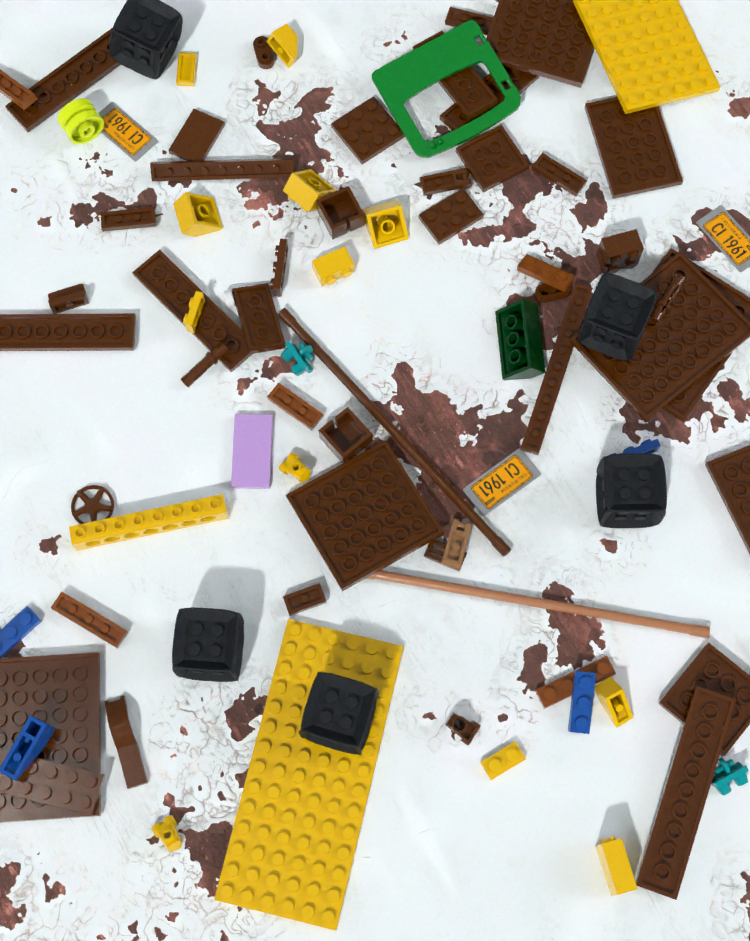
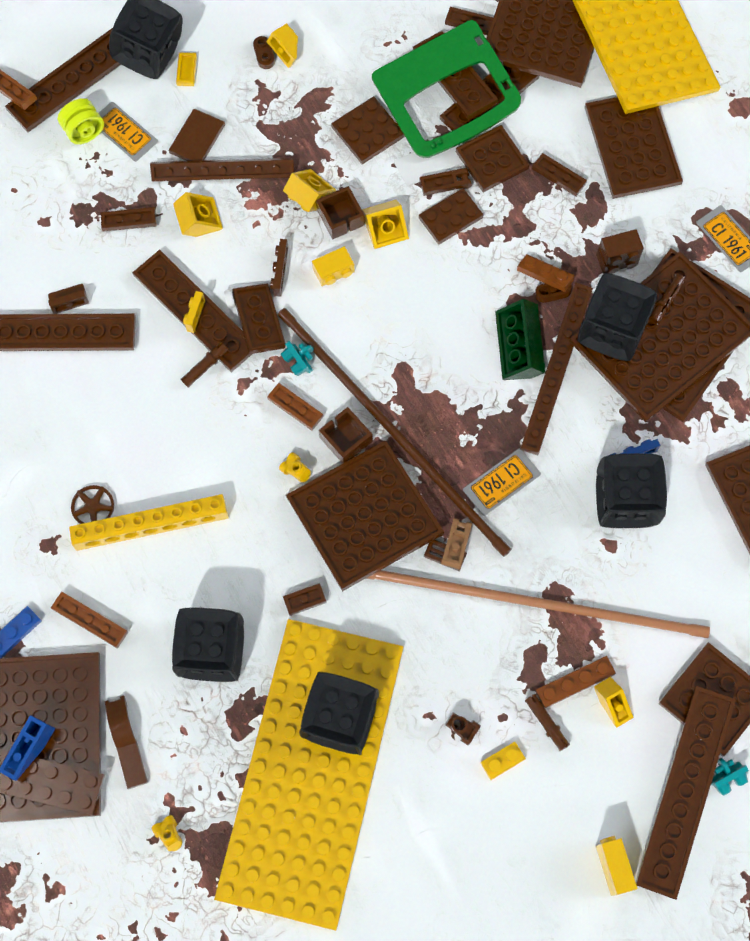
(252, 451): lavender tile -> none
(553, 730): none -> reddish brown pin
(581, 702): blue plate -> none

